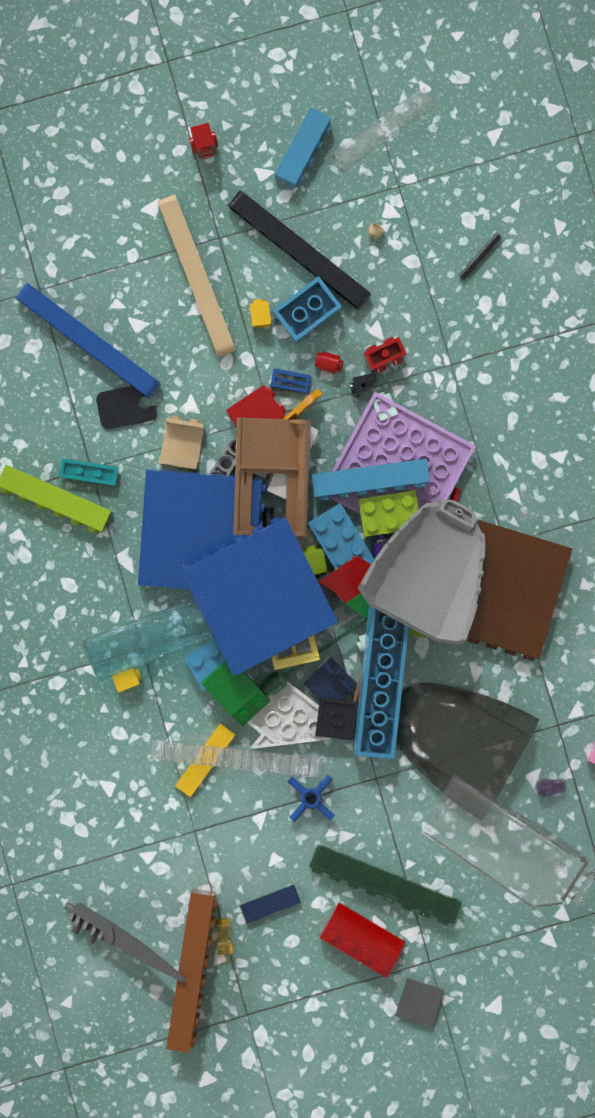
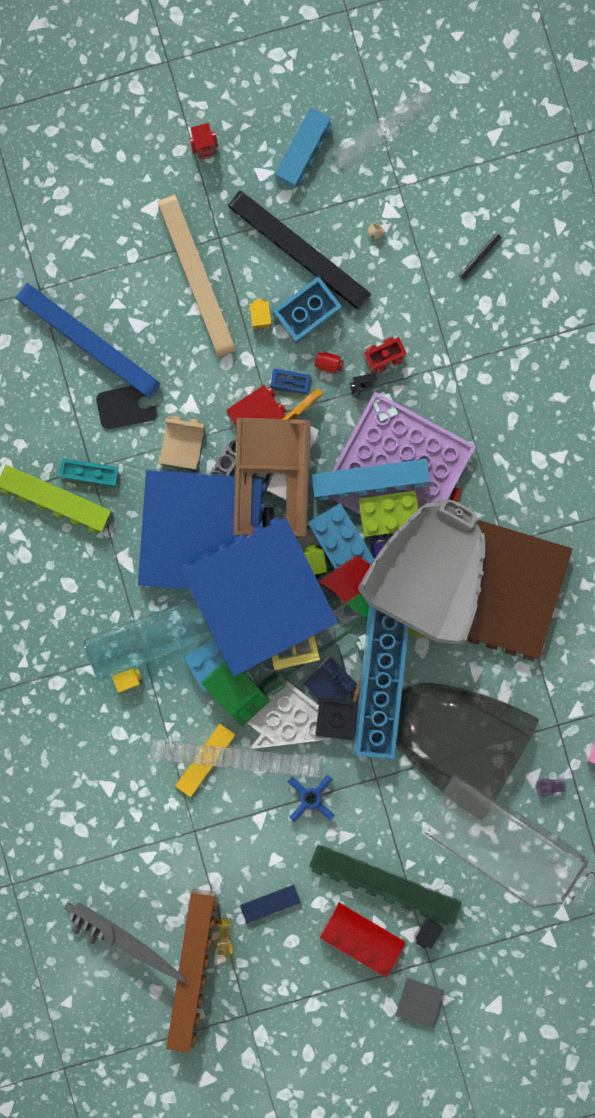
(428, 933): none -> black brick

